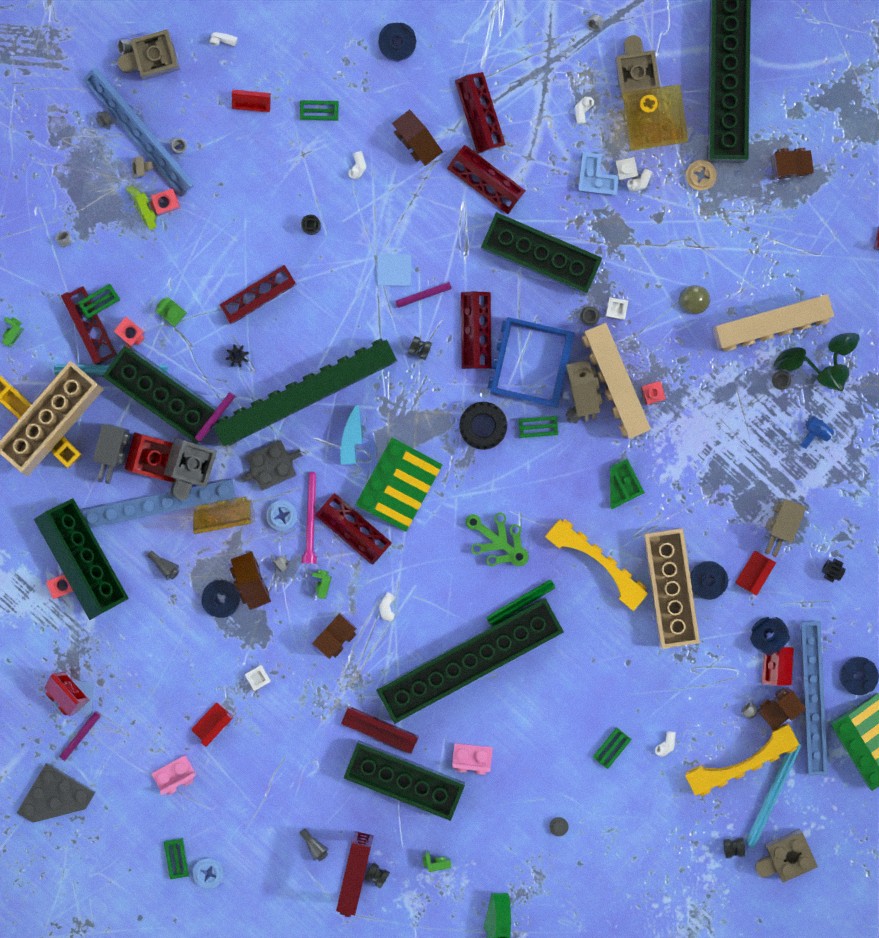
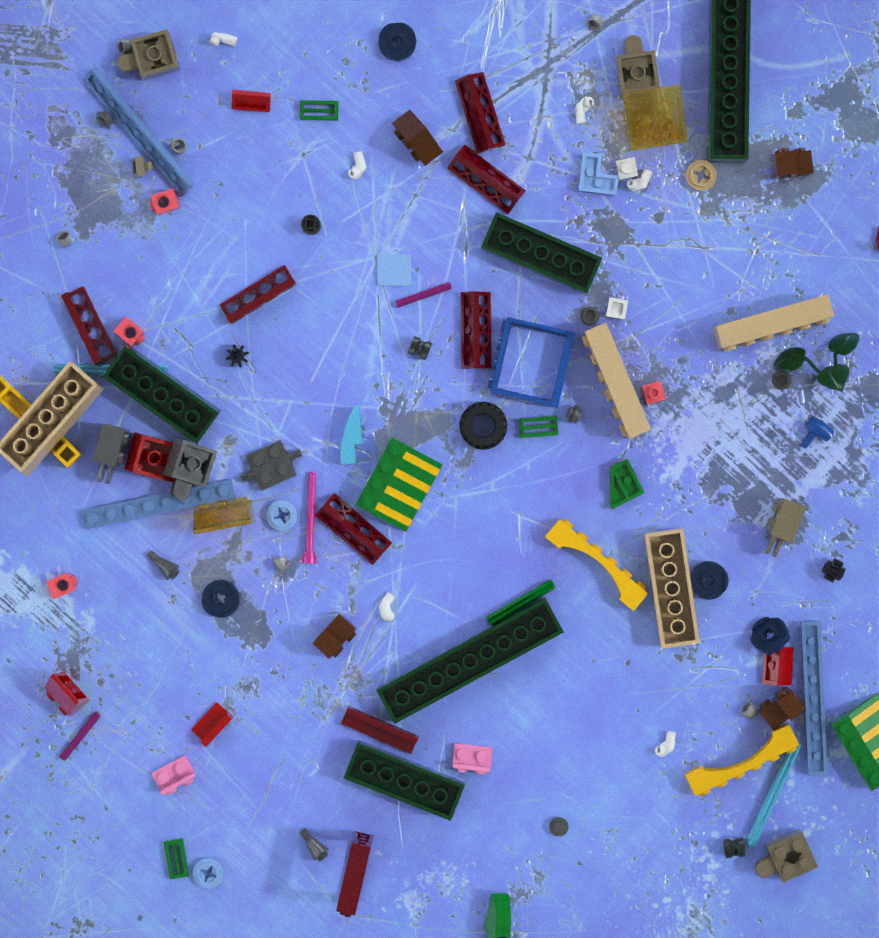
(11, 335): bright green bracket -> none
(54, 796): dark grey plate -> none
(81, 558): dark green brick -> none
(112, 293): green tile -> none
(140, 204): lime wing -> none
(170, 311): bright green bracket -> none
(215, 416): magenta bar -> none
(249, 581): reddish brown brick -> none
(257, 677): white plate -> none
(301, 395): dark green brick -> none
(322, 587): bright green bracket -> none
(376, 875): pearl dark grey wheel -> none
(439, 864): bright green bracket -> none
(500, 541): bright green plant -> none
(584, 389): dark tan brick -> none
(617, 753): green tile -> none
(646, 109): yellow bush -> none
(694, 299): olive hair -> none
(755, 572): red panel -> none
(852, 667): dark blue plate -> none

